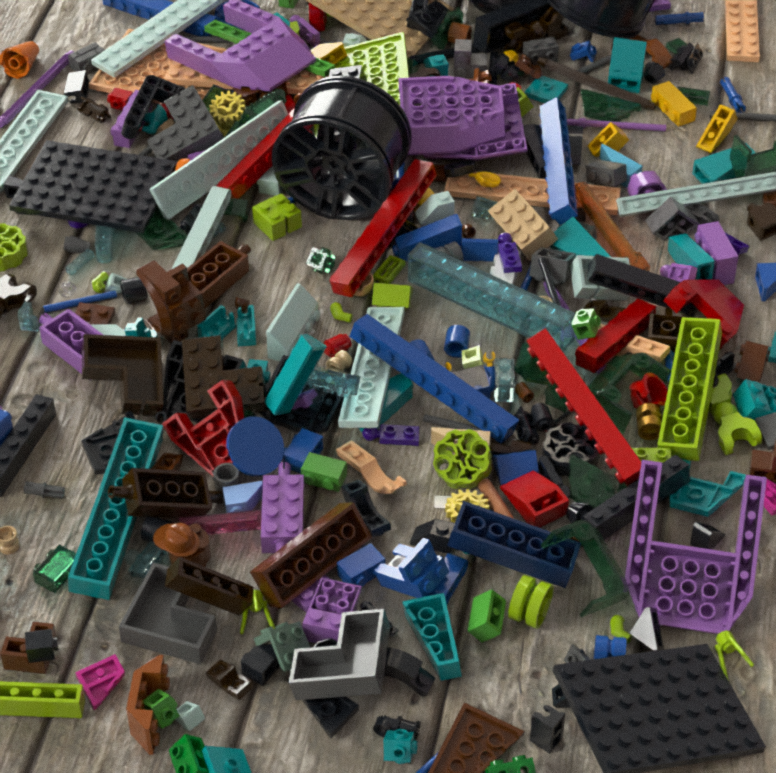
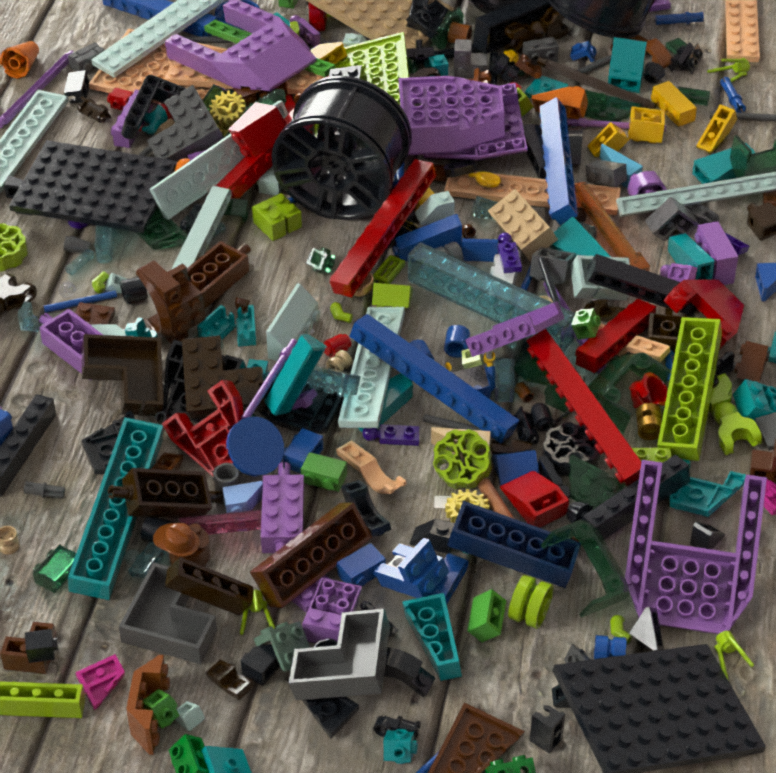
(257, 129): none -> red slope
(284, 355): none -> medium lavender bar
(425, 51): none -> black piece
(515, 329): none -> medium lavender panel
(572, 98): none -> orange slope
(646, 125): none -> yellow slope
(740, 66): none -> lime plant

